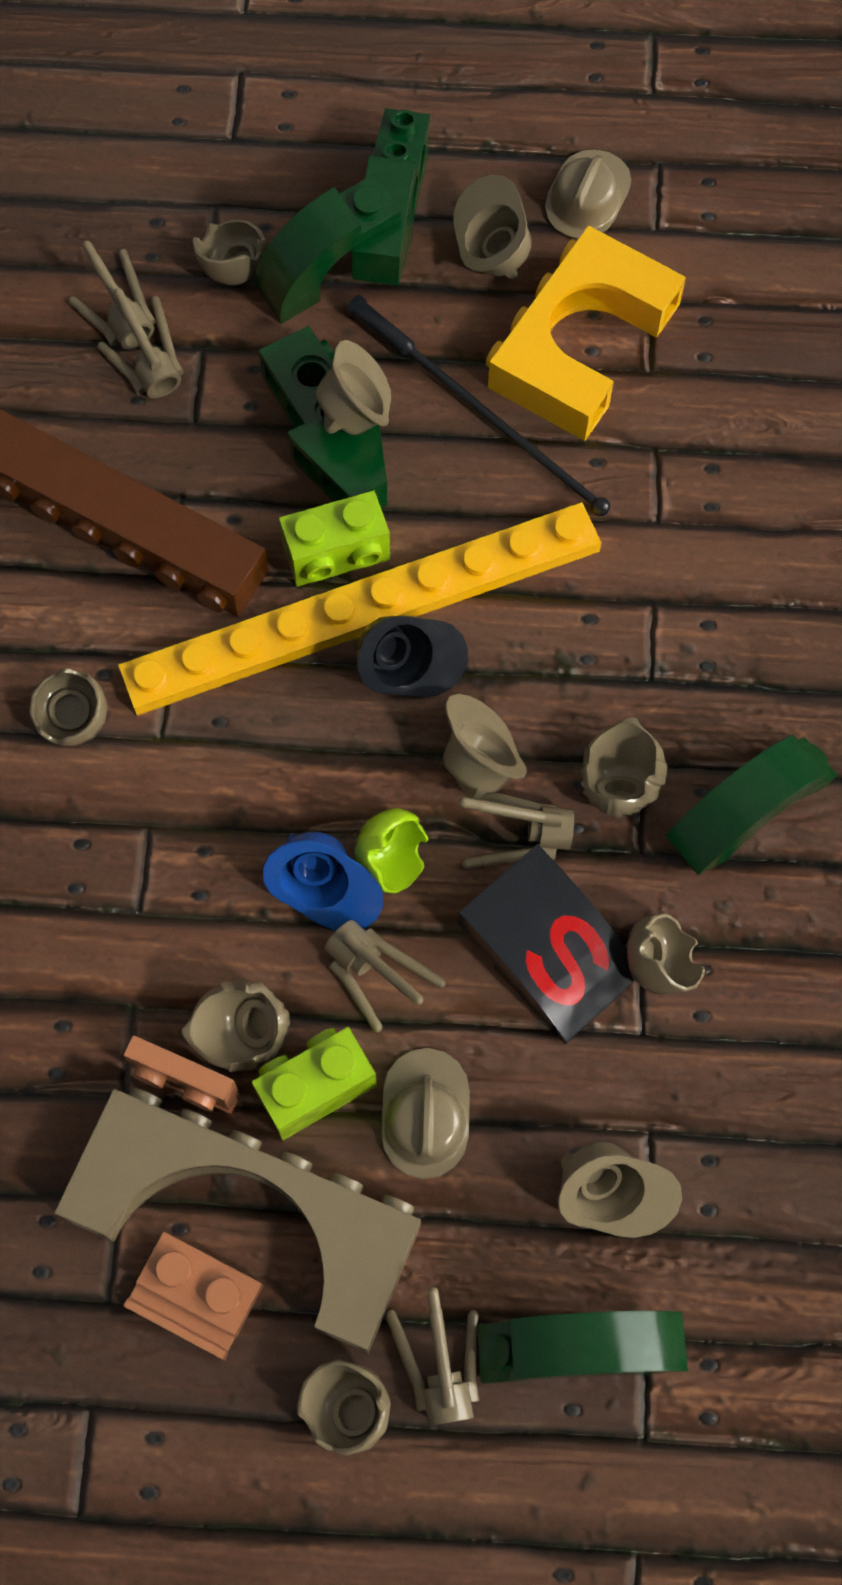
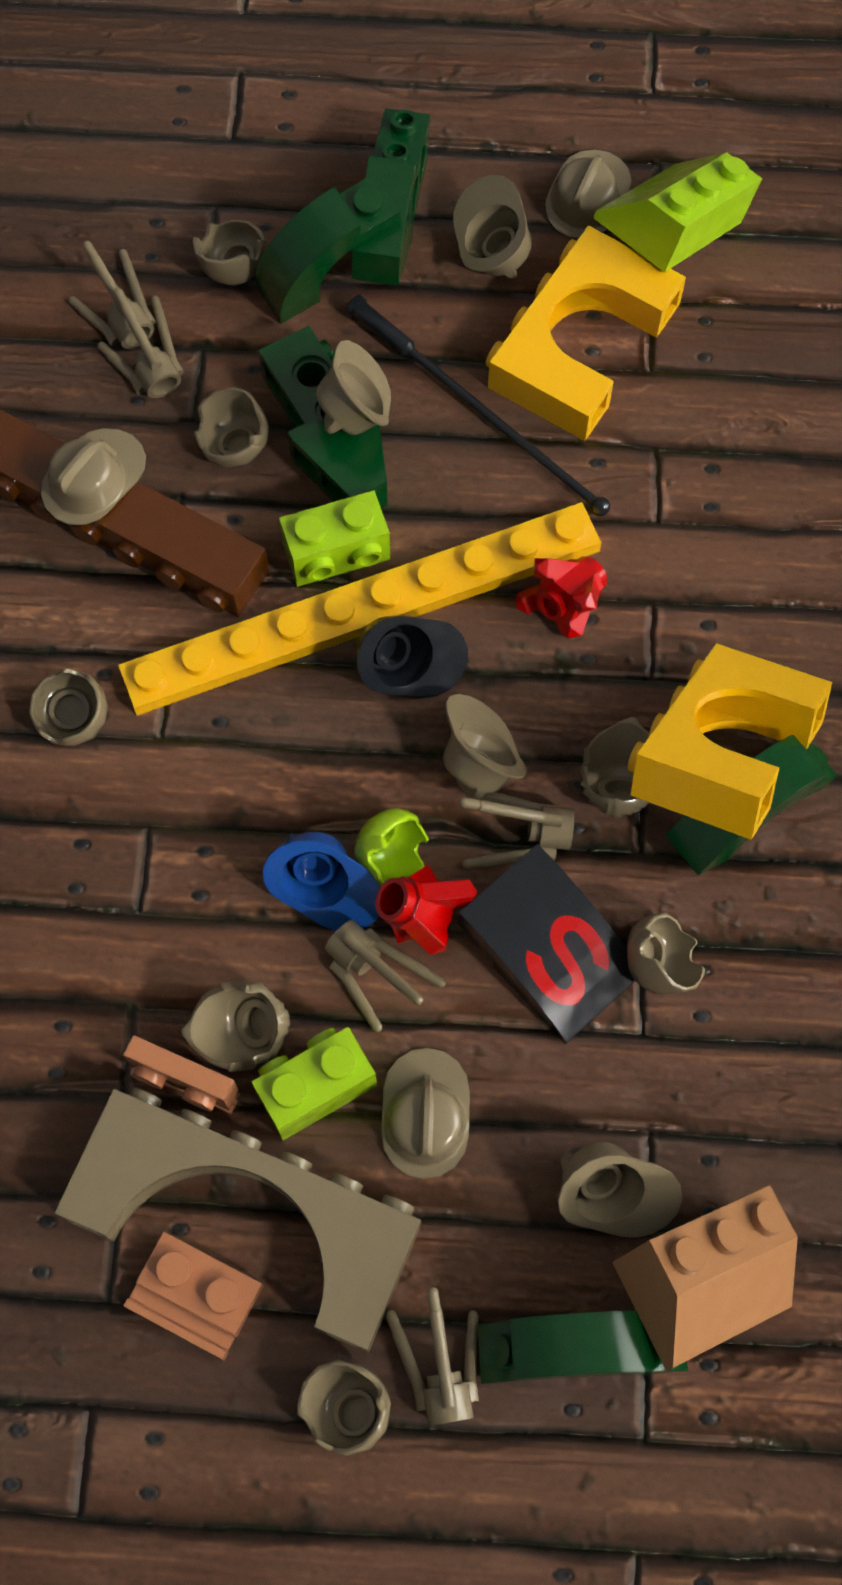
(91, 475): none -> dark tan piece
(231, 427): none -> dark tan hair
(422, 907): none -> red rock
(565, 592): none -> red rock
(682, 208): none -> lime slope
(708, 782): none -> yellow arch
(712, 1276): none -> medium nougat slope

